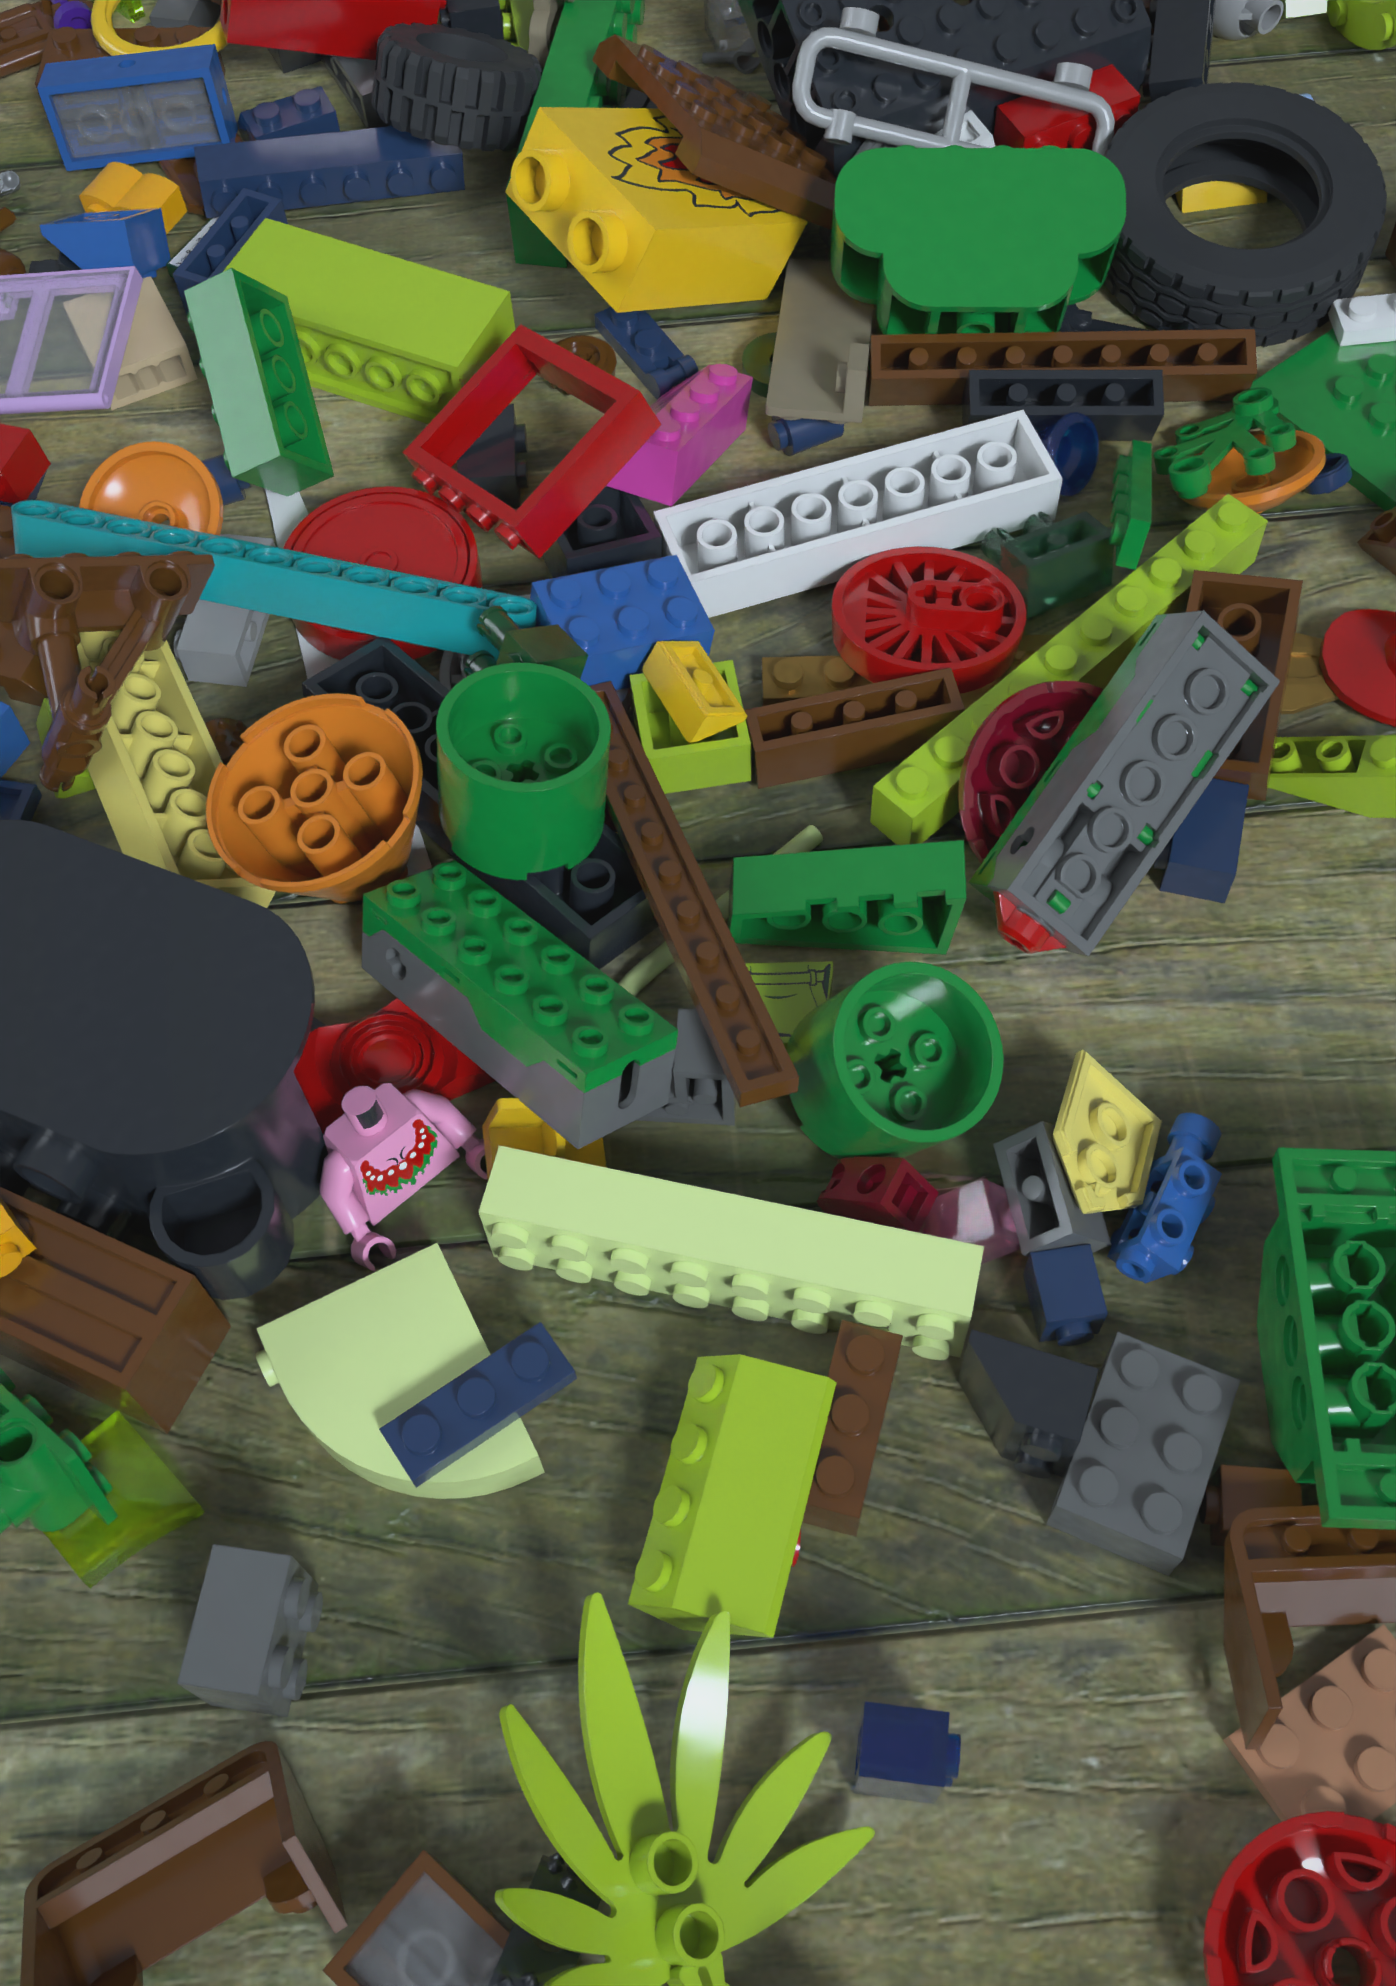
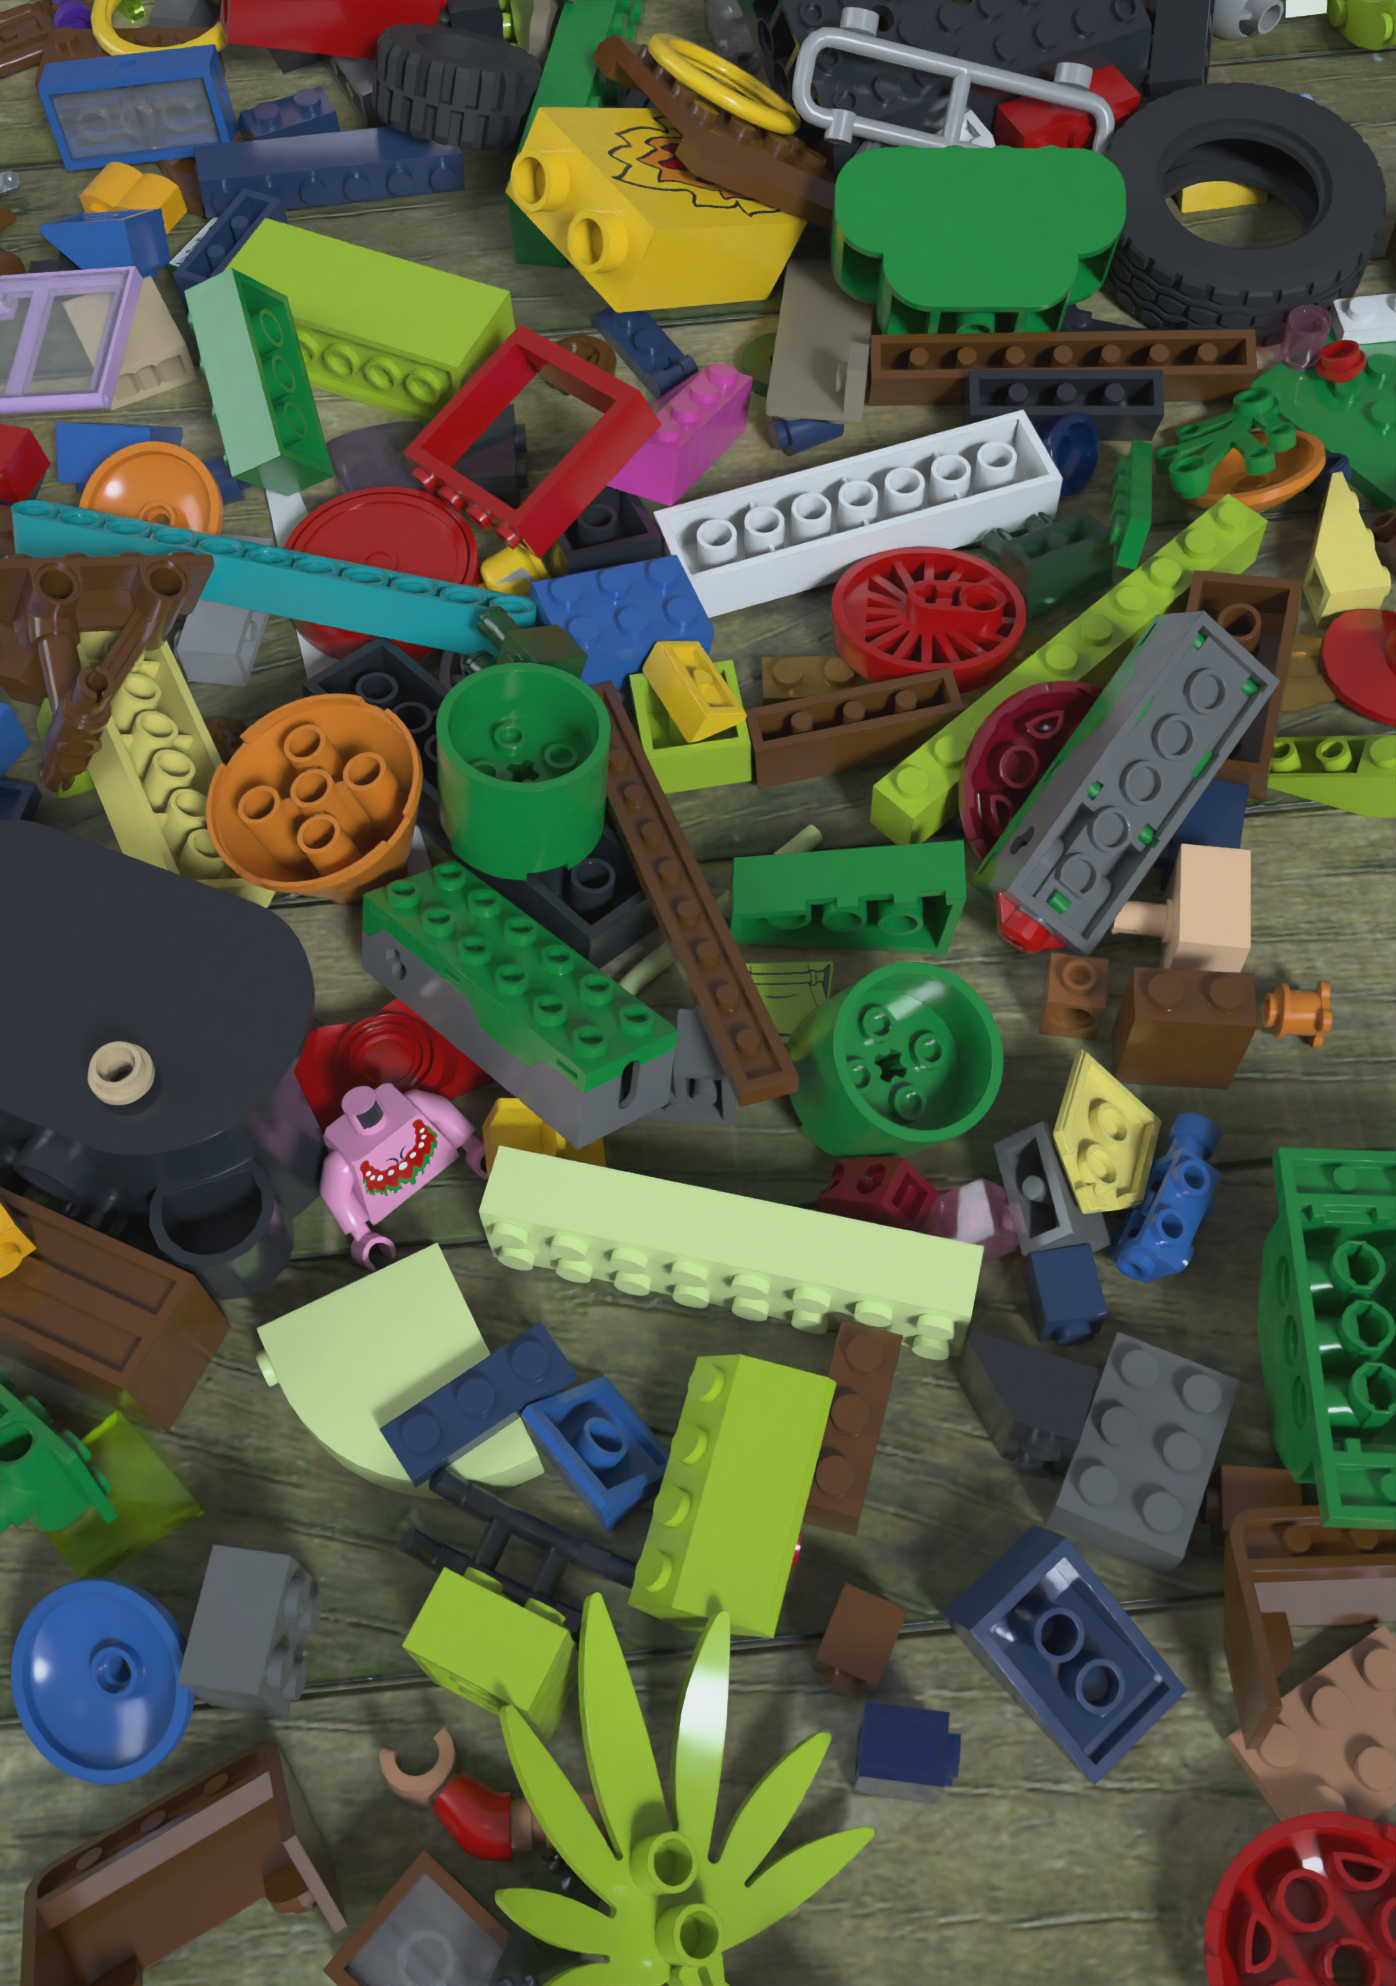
(79, 1696): none -> blue dish
(88, 444): none -> blue slope
(112, 1060): none -> tan plate
(375, 457): none -> clear purple slope
(475, 1815): none -> piece
(496, 1650): none -> lime brick
(502, 1523): none -> black piece
(512, 572): none -> yellow head
(599, 1449): none -> blue slope
(765, 109): none -> yellow wedge
(858, 1642): none -> reddish brown brick
(1065, 1651): none -> dark blue slope
(1073, 996): none -> dark orange brick
(1183, 1027): none -> reddish brown brick
(1202, 912): none -> light nougat brick
(1299, 1012): none -> orange brick
(1304, 337): none -> clear pink beam
(1340, 361): none -> red plate
(1343, 561): none -> light yellow slope

